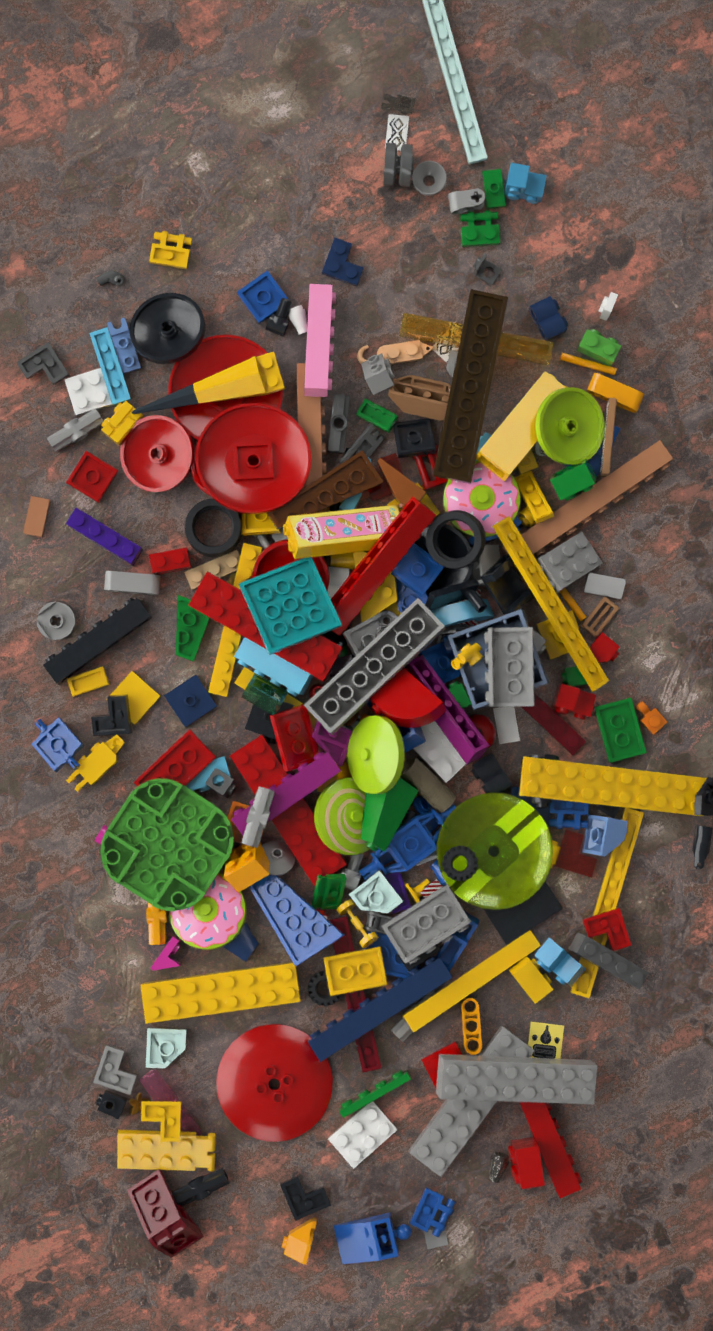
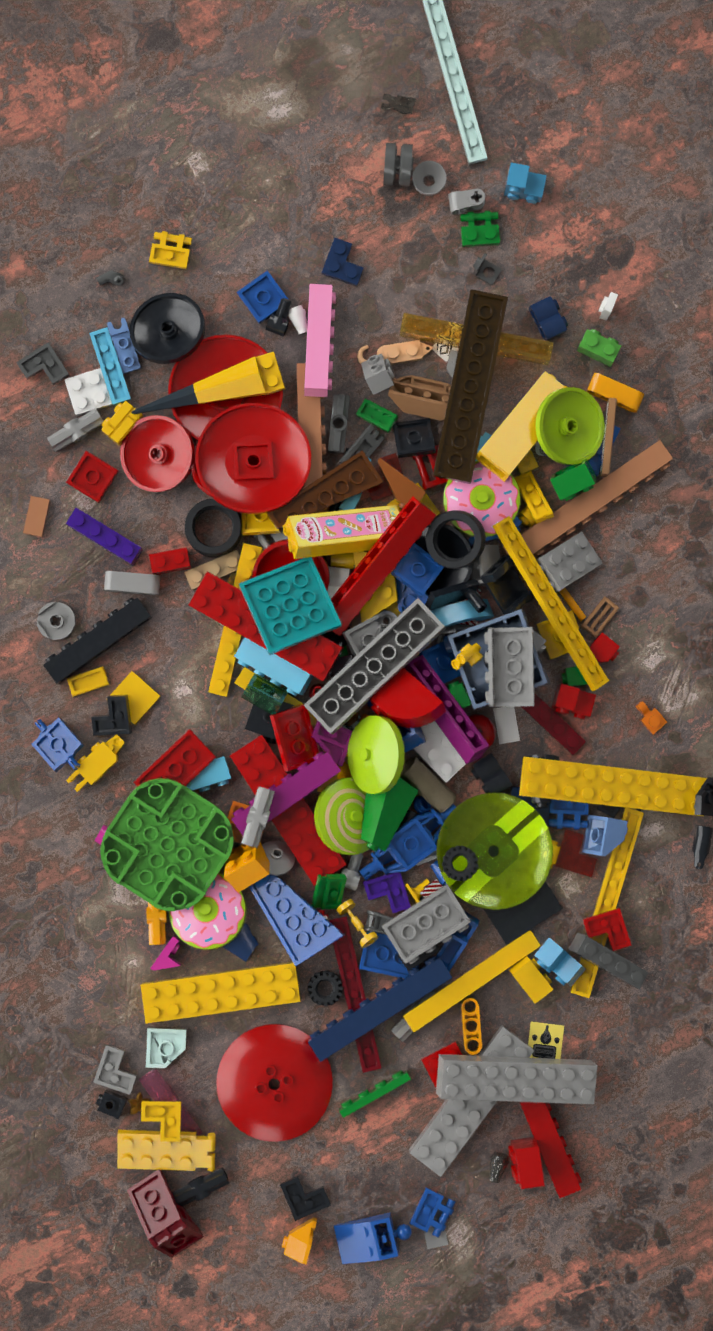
(190, 629): green wing -> none
(190, 701): dark blue plate -> none
(227, 788): dark grey bracket -> none
(355, 971): yellow tile -> none
(362, 1134): white plate -> none
(376, 895): light aqua plate -> none
(397, 130): white sticker -> none
(493, 189): green plate -> none
(587, 363): light orange bar -> none
(604, 585): light grey slope -> none
(620, 730): green plate -> none

